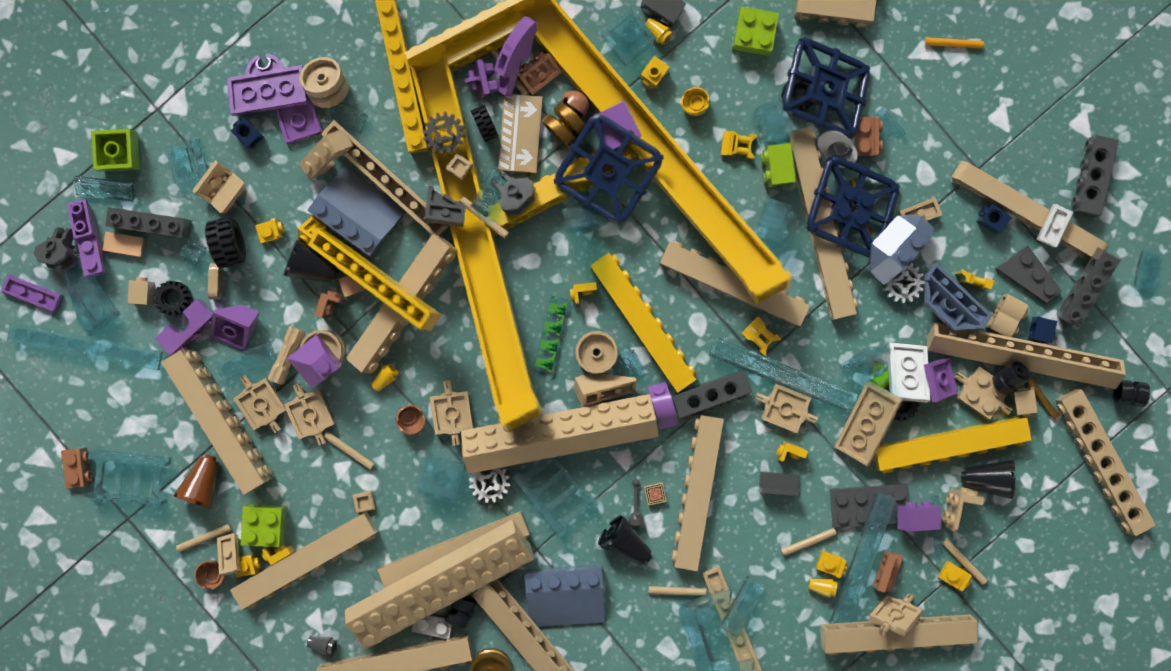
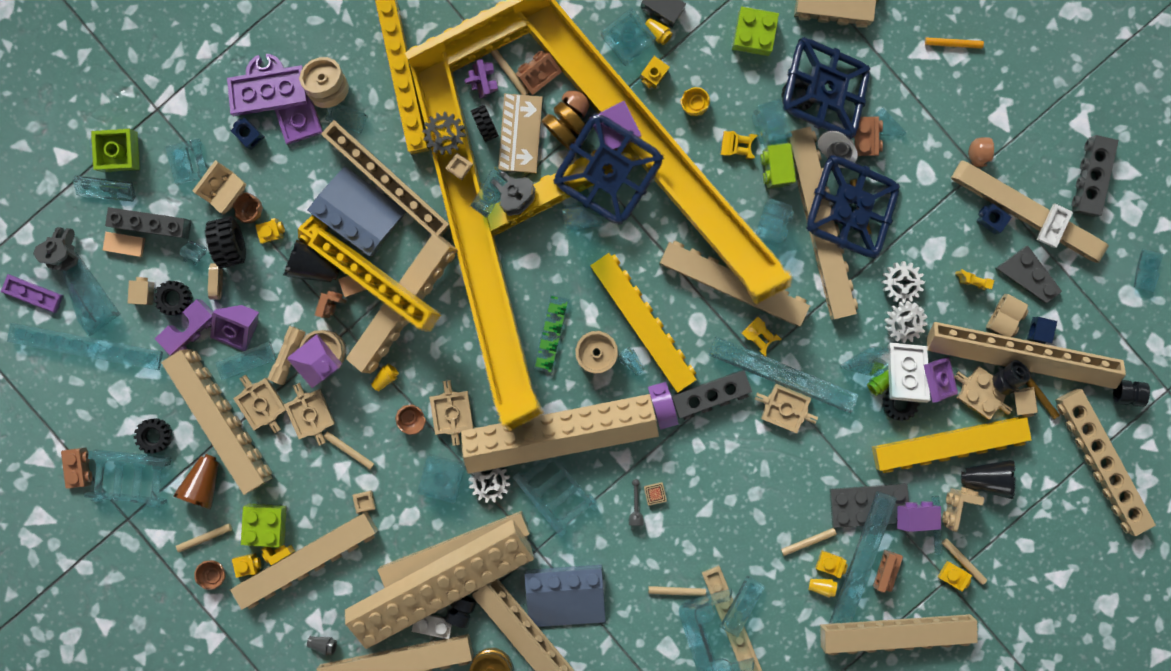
(88, 238): medium lavender slope -> none
(141, 435): none -> black tyre
(228, 554): tan plate -> none
(247, 208): none -> nougat hair
(321, 157): tan arch -> none
(443, 209): dark grey wing -> none
(487, 220): tan bar -> none
(515, 49): medium lavender slope -> none
(586, 289): yellow bracket -> none
(602, 387): tan slope -> none
(625, 542): black cone -> none
(698, 492): tan brick -> none
(779, 483): dark grey panel -> none
(794, 451): yellow bracket -> none
(868, 423): tan tile -> none
(895, 615): tan plate -> none
(898, 246): sand blue wedge -> none
(906, 322): none -> white gear
(928, 209): tan plate -> none
(952, 302): sand blue wedge -> none
(981, 151): none -> nougat hair
(1088, 287): dark grey brick -> none

